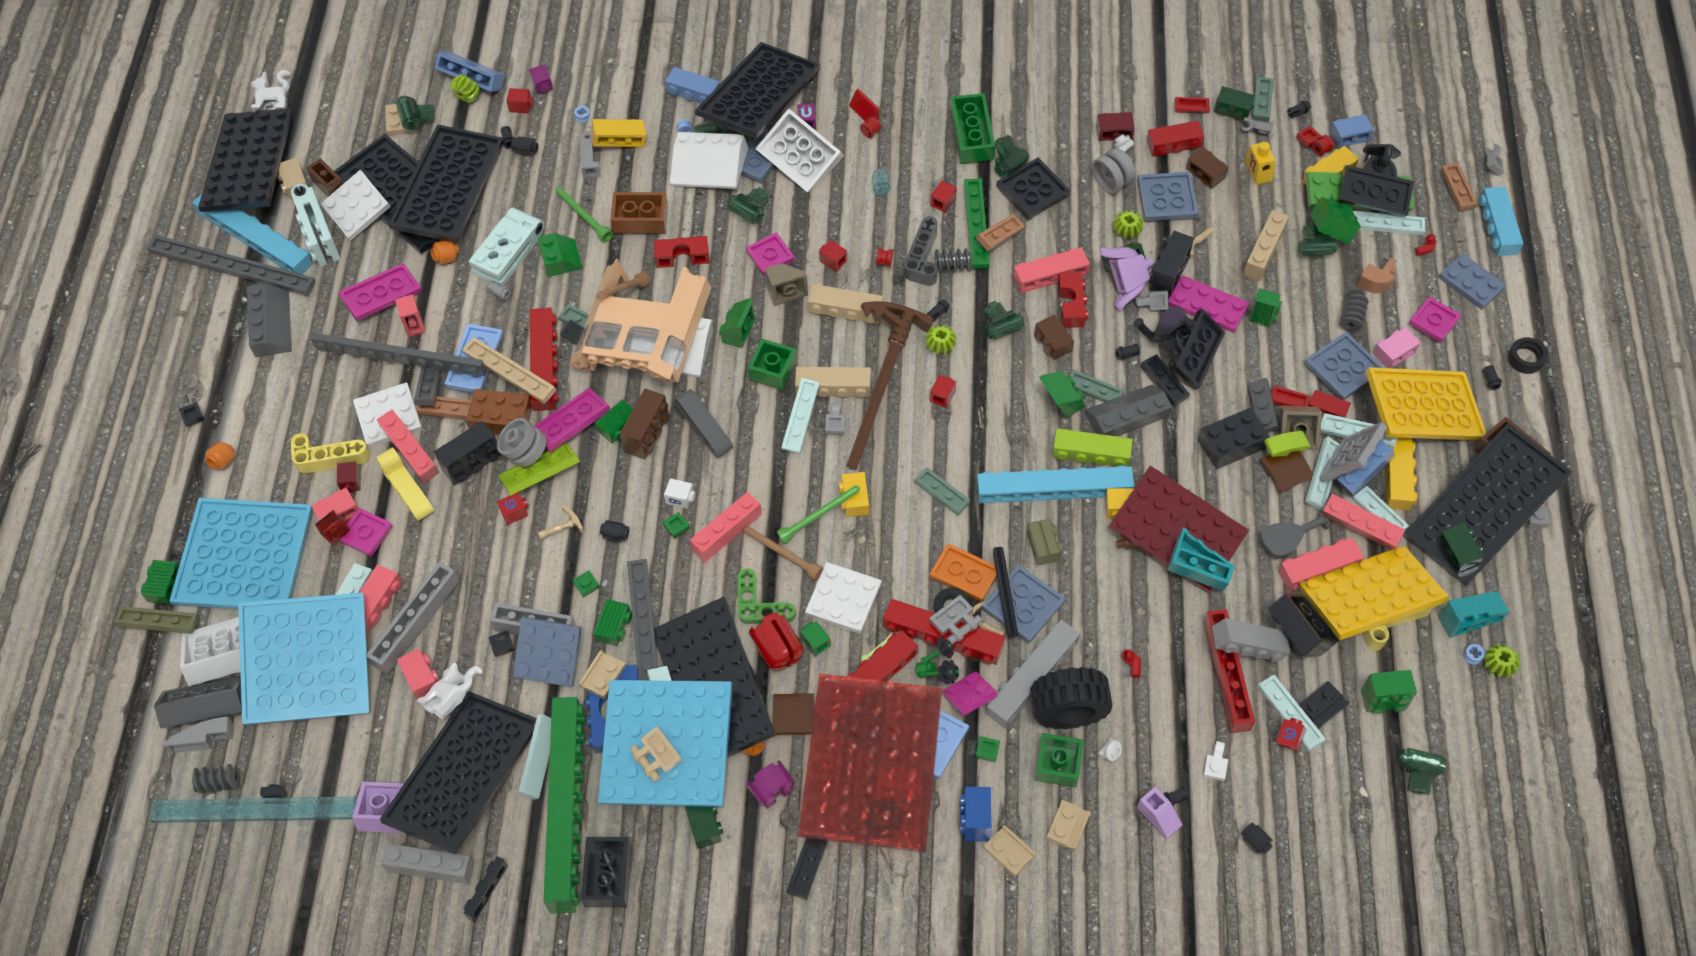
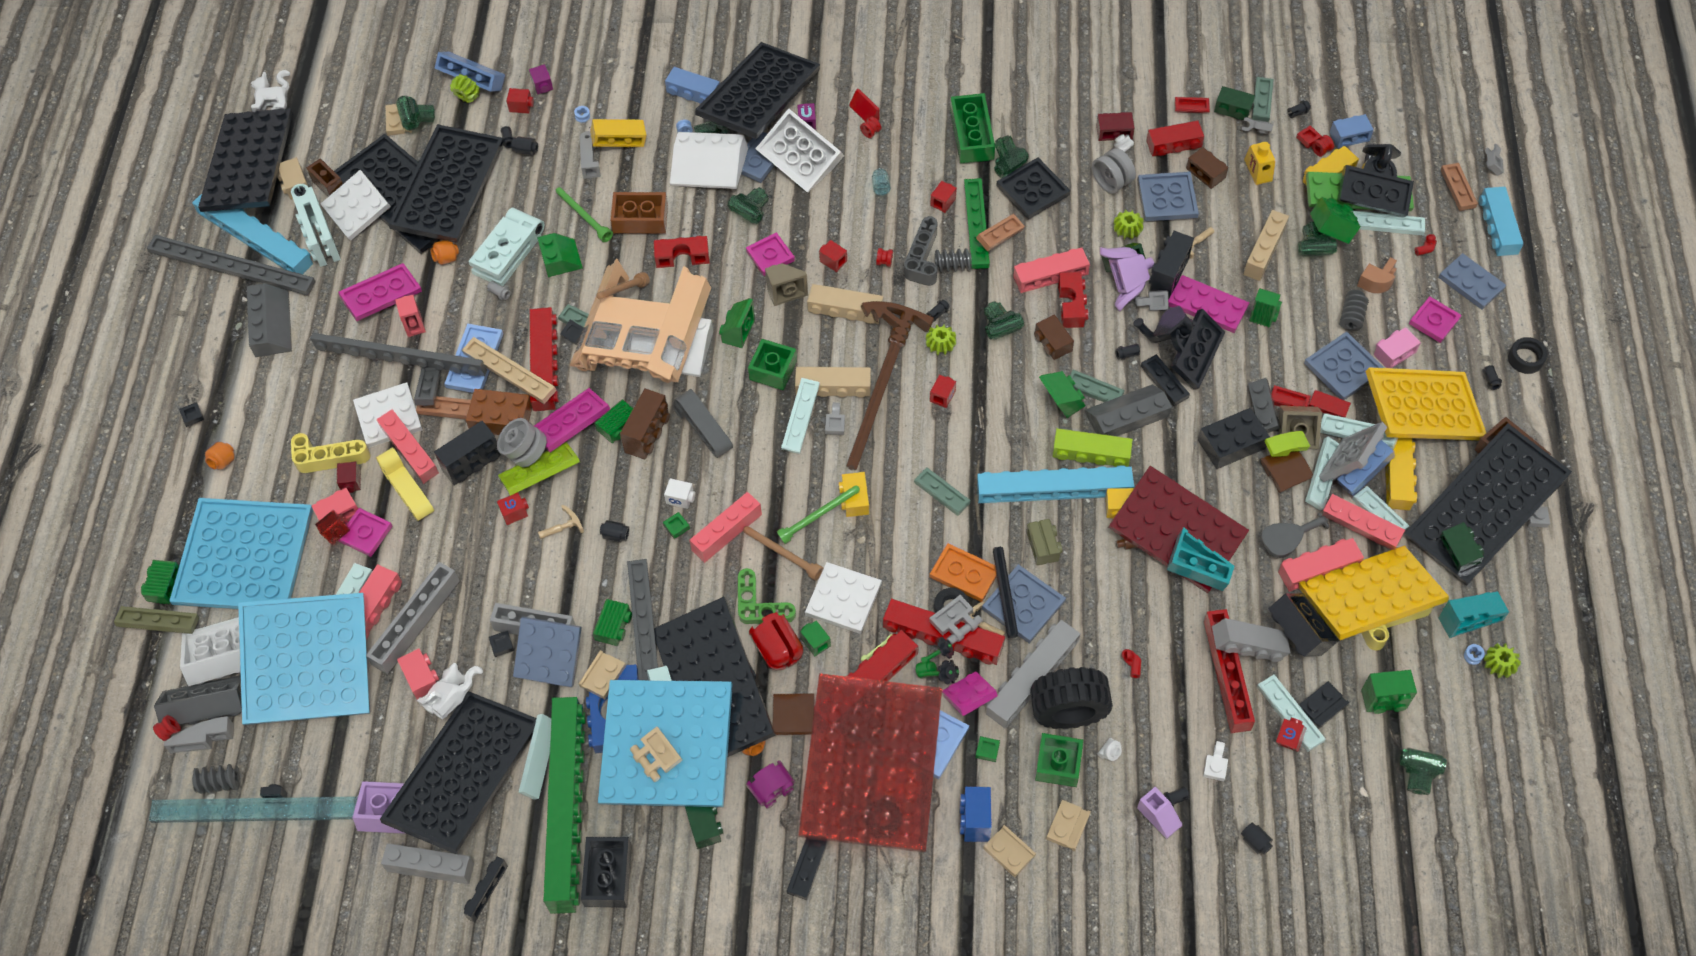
(166, 728): none -> red wheel
(586, 583): green plate -> none

